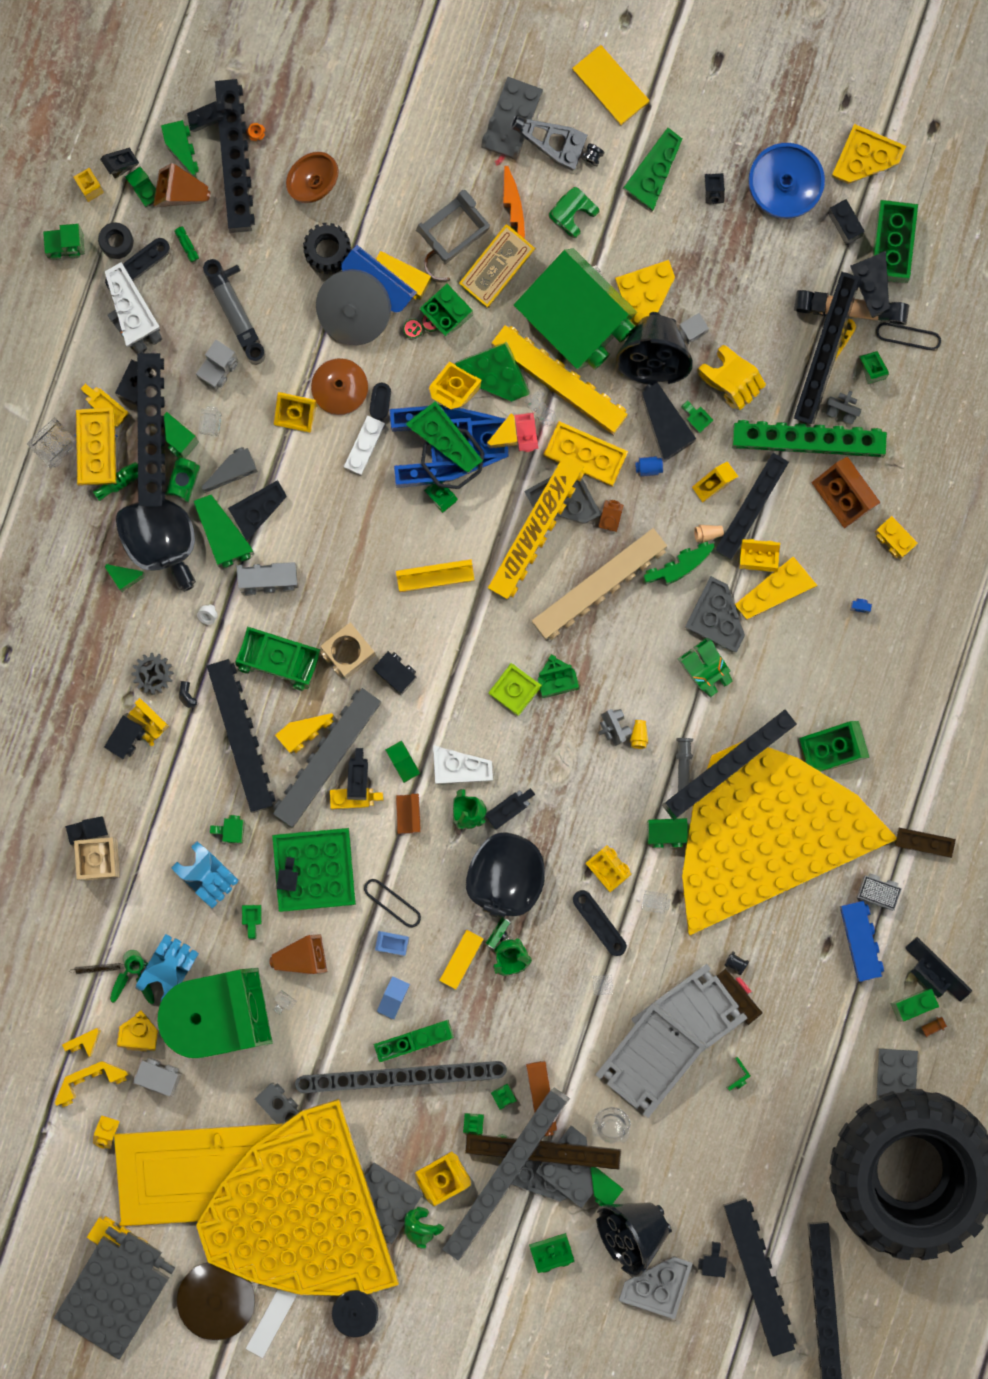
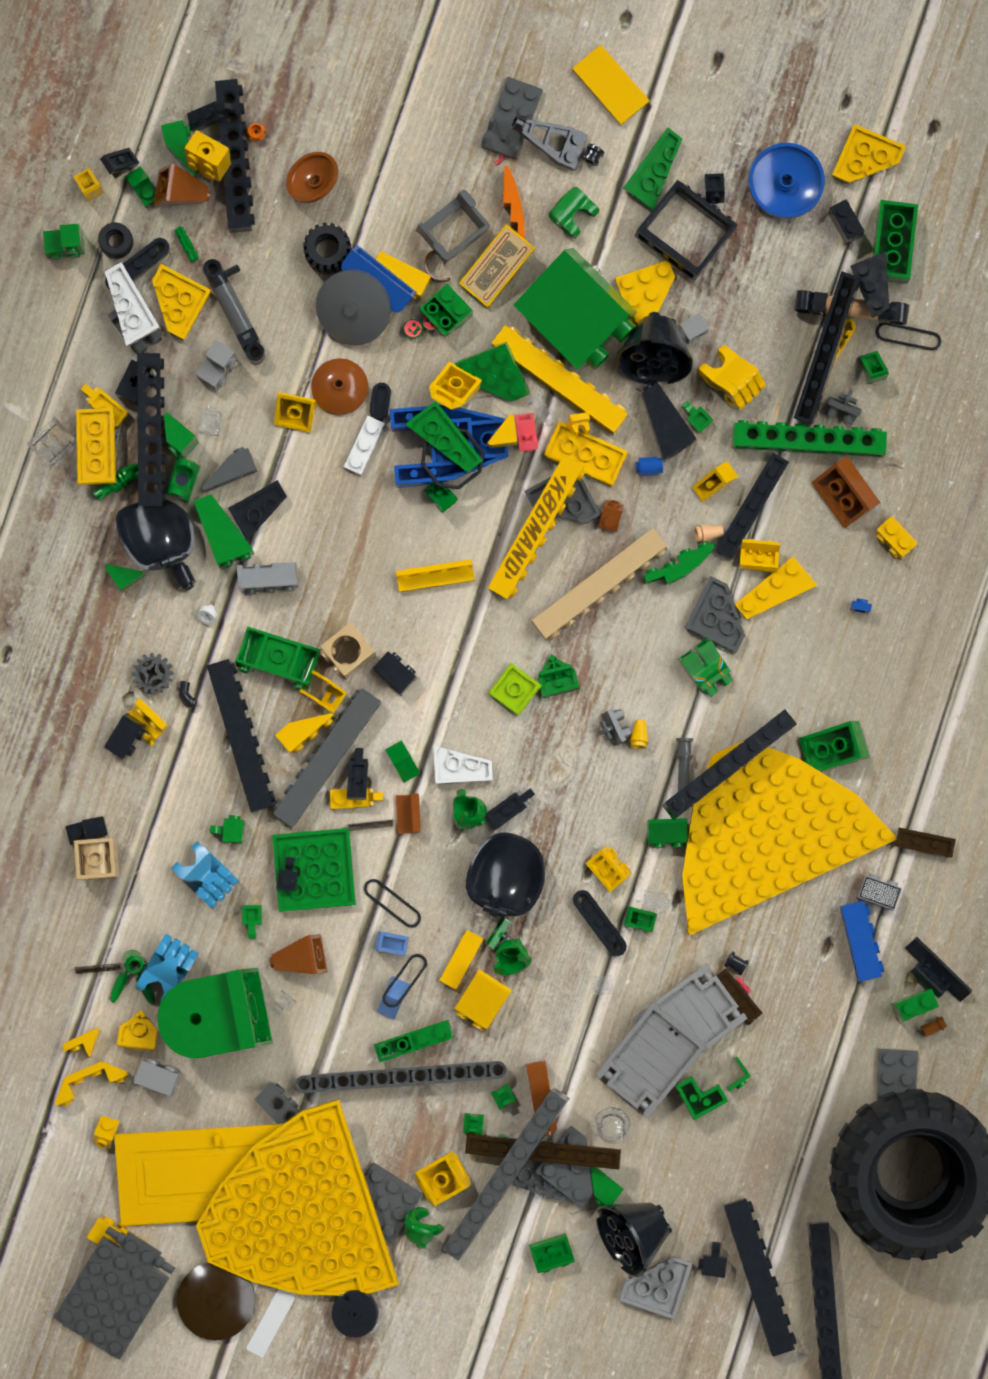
(179, 300): none -> yellow plate
(207, 156): none -> yellow brick
(334, 689): none -> yellow piece
(368, 825): none -> dark brown piece
(413, 982): none -> black piece
(482, 1000): none -> yellow slope
(577, 422): none -> yellow tile
(640, 919): none -> green slope
(667, 252): none -> black window
(697, 1102): none -> green brick

